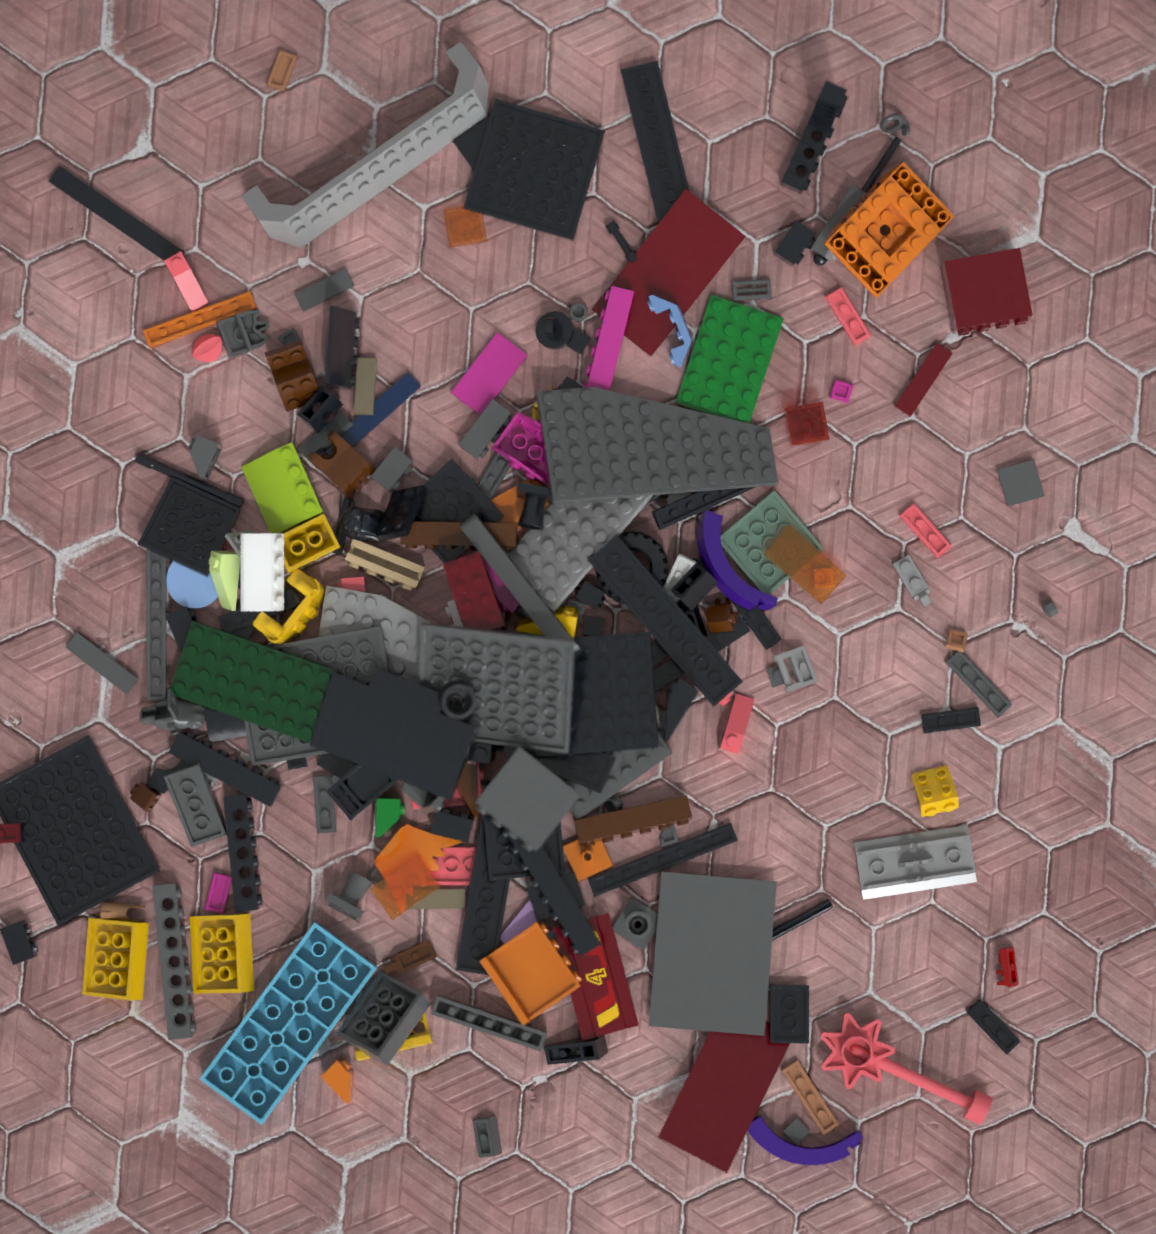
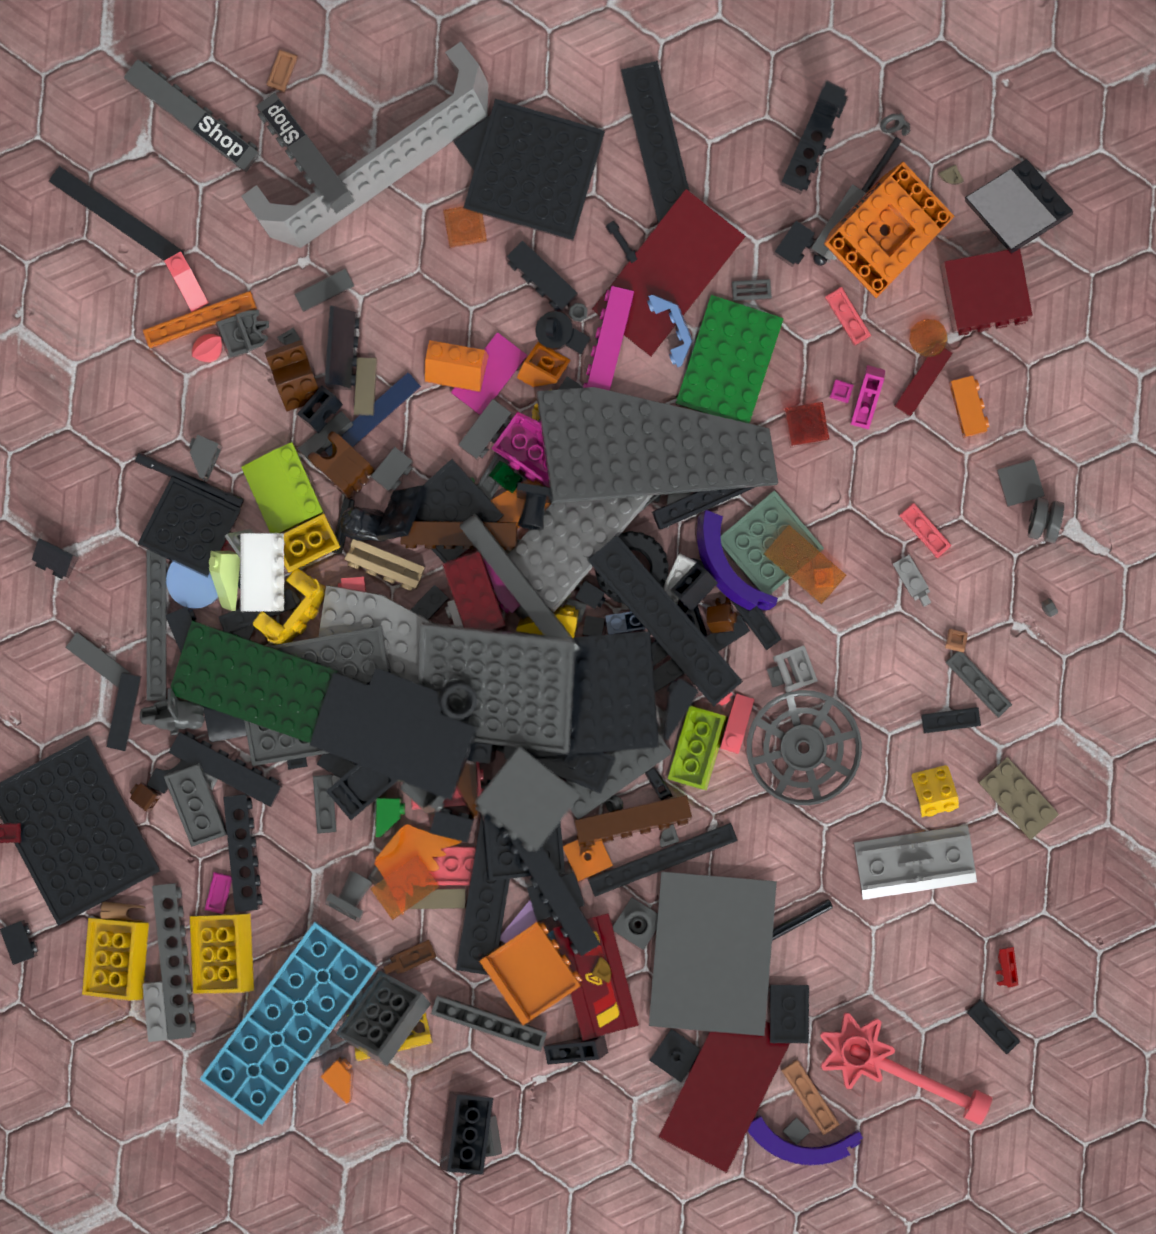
(56, 559): none -> black slope
(123, 711): none -> black tile
(155, 1011): none -> light grey brick
(193, 117): none -> dark grey brick
(305, 153): none -> dark grey brick
(430, 603): none -> black brick
(455, 365): none -> orange slope
(466, 1133): none -> black slope
(505, 477): none -> dark green bracket
(542, 276): none -> black brick
(542, 366): none -> orange slope
(602, 970): none -> pearl gold tile
(623, 623): none -> sand blue slope
(656, 781): none -> black bar
(675, 1055): none -> black tile
(697, 748): none -> lime slope
(815, 754): none -> dark grey dish
(868, 397): none -> dark pink slope
(928, 337): none -> clear orange tile
(951, 175): none -> dark tan tile
(969, 406): none -> orange brick
(1018, 206): none -> flat silver plate
(1018, 798): none -> dark tan plate
(1045, 520): none -> dark grey wheel

